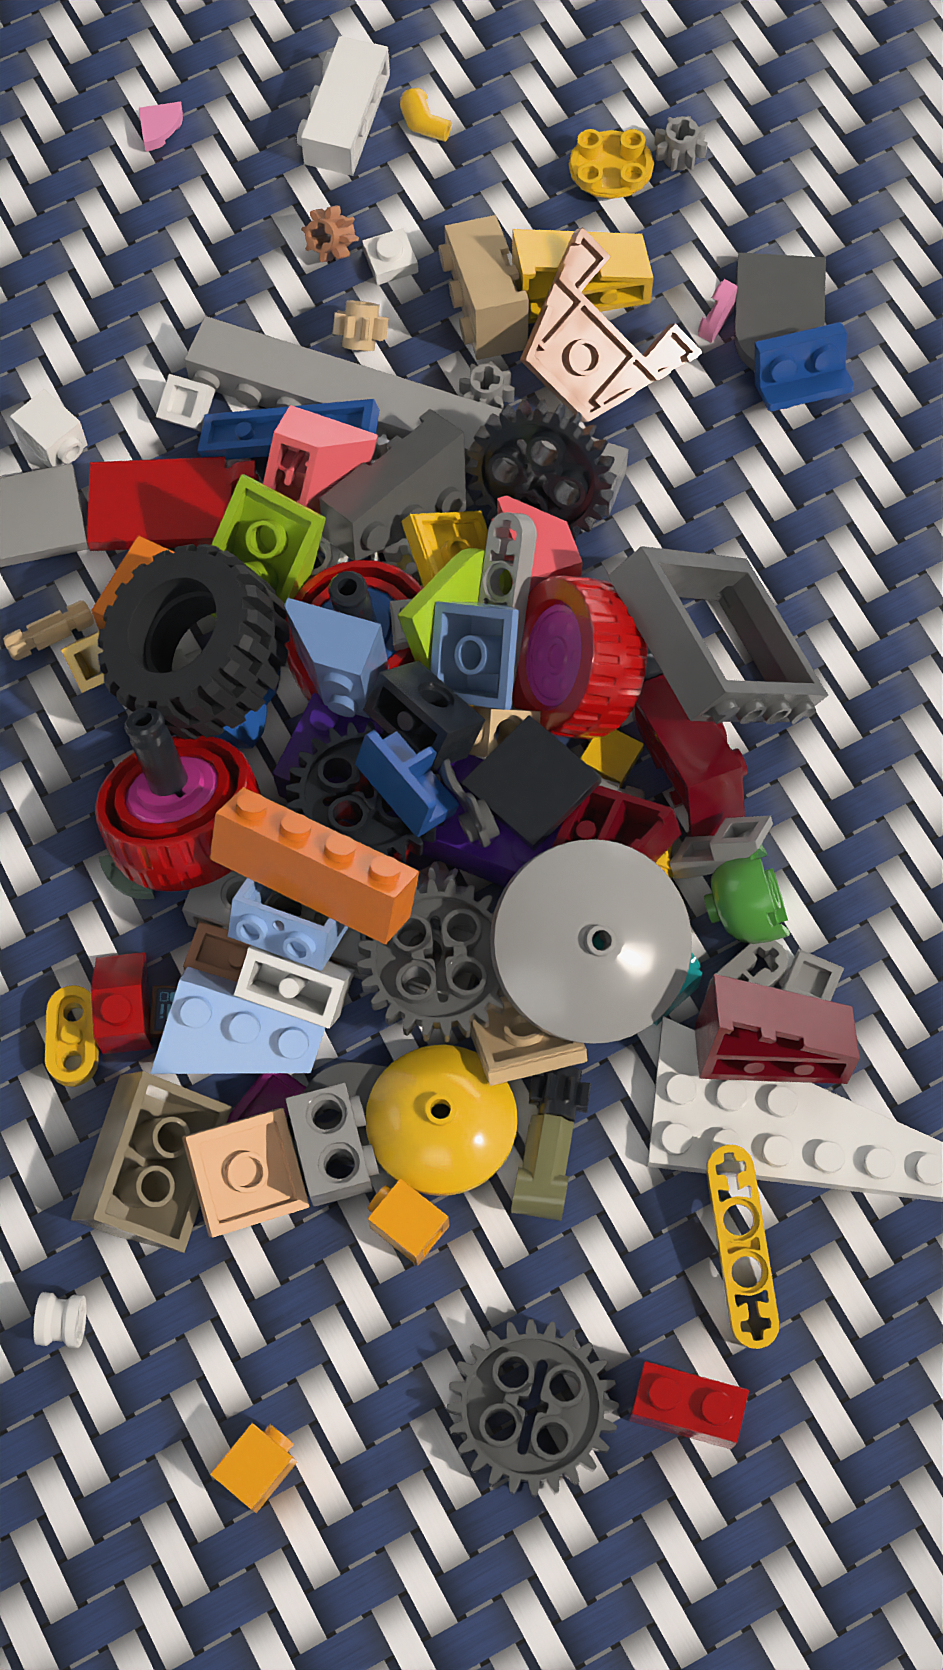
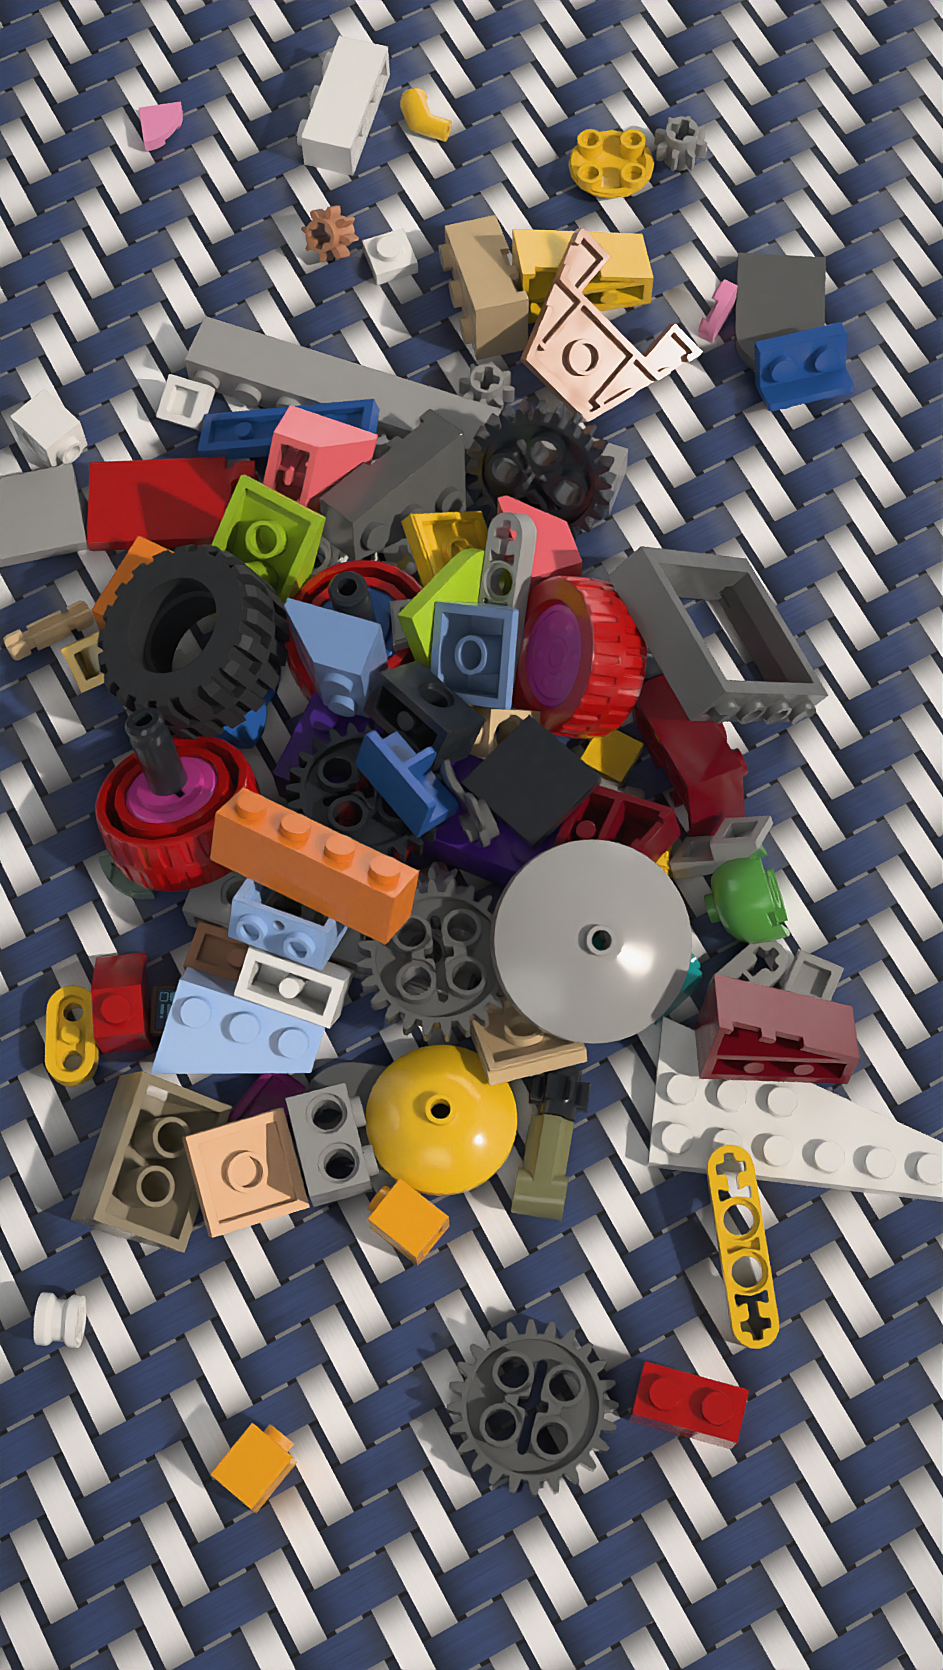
(360, 325): tan gear -> none

